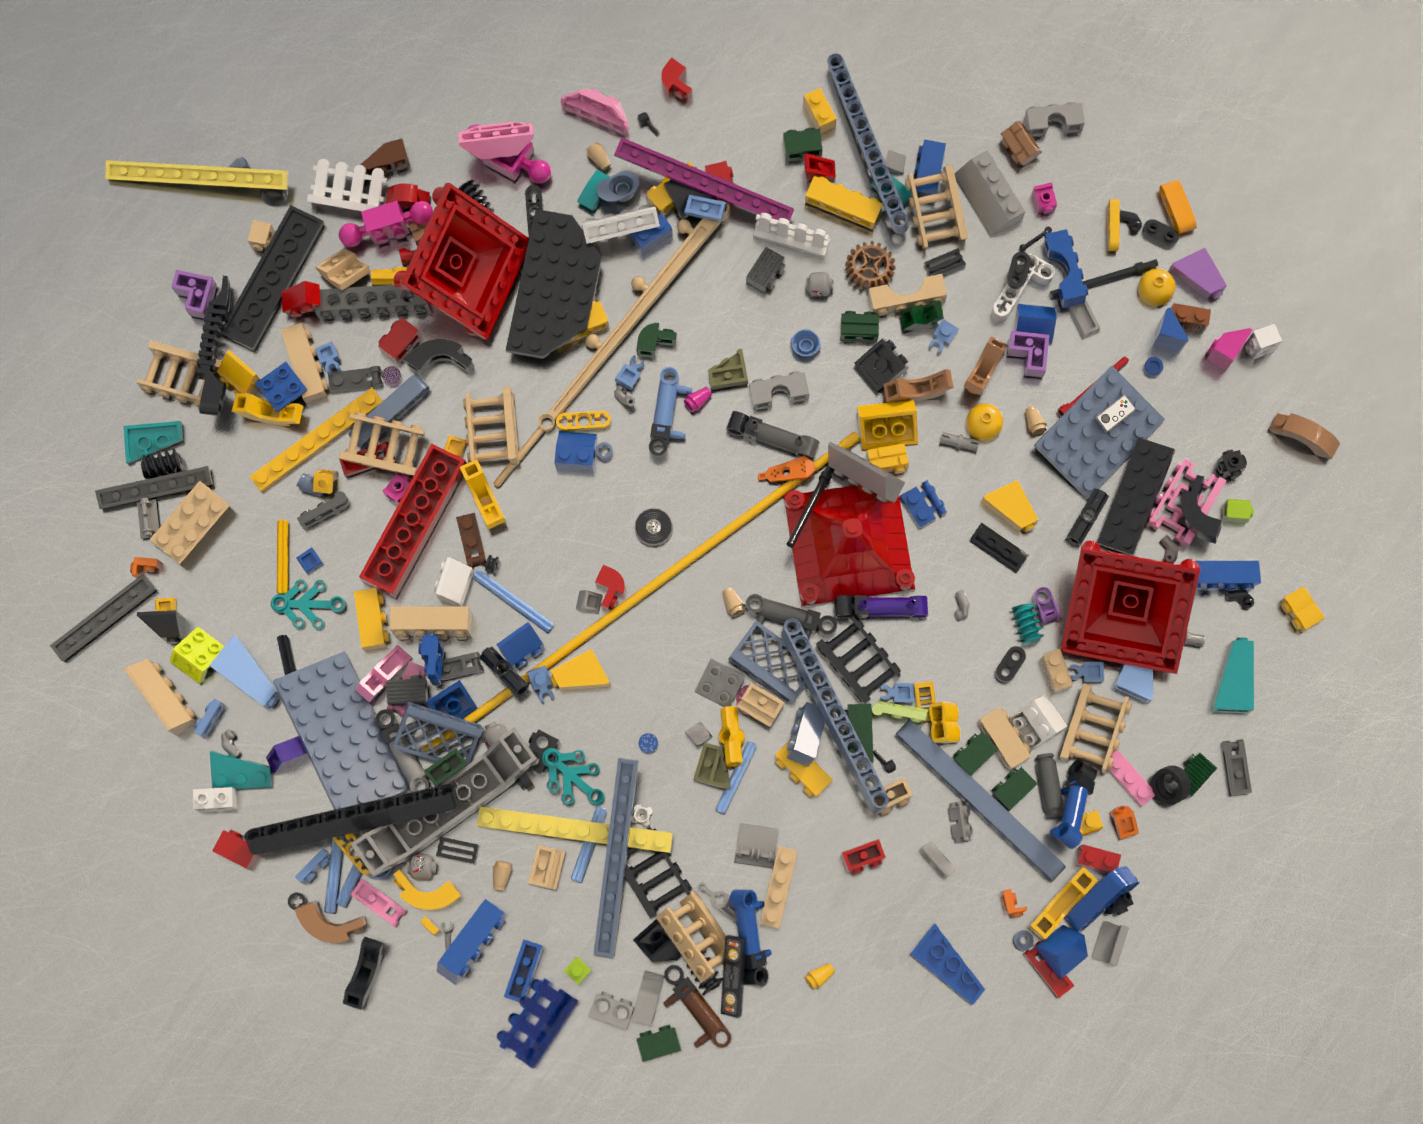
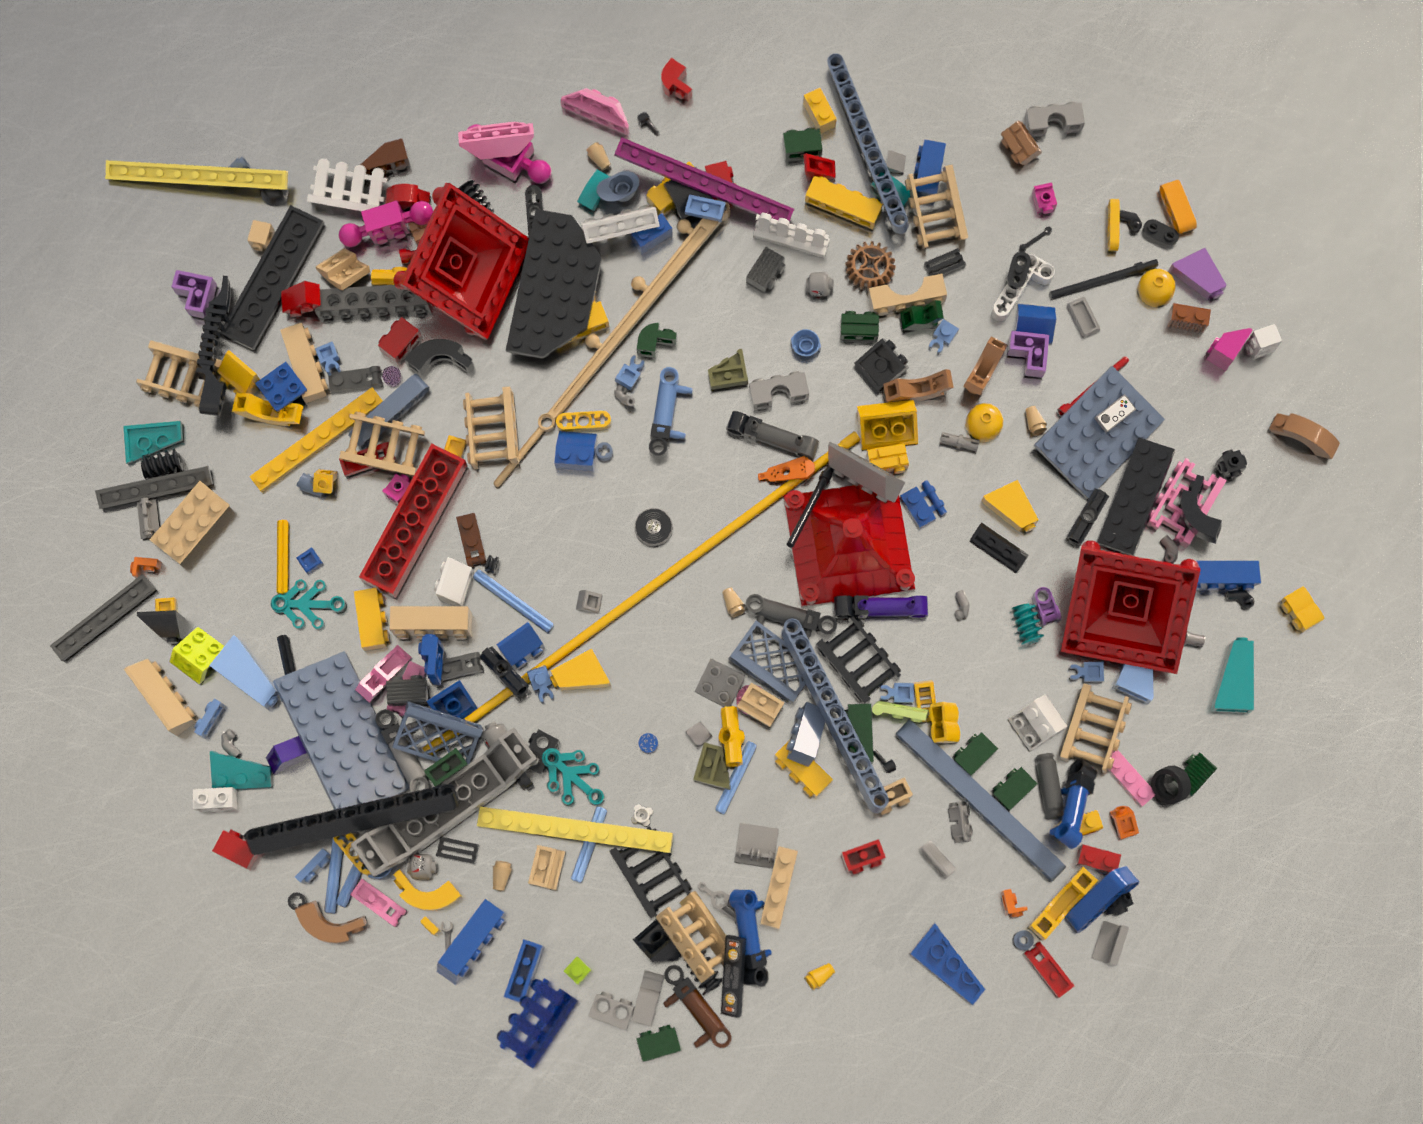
(323, 510): dark grey plate -> none
(364, 974): black arch -> none
(482, 494): yellow arch -> none
(614, 584): red brick -> none
(616, 857): sand blue plate -> none
(696, 399): dark pink cone -> none
(989, 193): light grey slope -> none
(1005, 738): tan brick -> none
(1010, 664): black plate -> none
(1056, 671): tan brick -> none
(1059, 248): blue arch -> none
(1063, 950): blue slope -> none
(1153, 367): blue tile -> none
(1170, 333): blue slope -> none
(1237, 511): lime brick -> none
(1237, 767): dark grey plate -> none

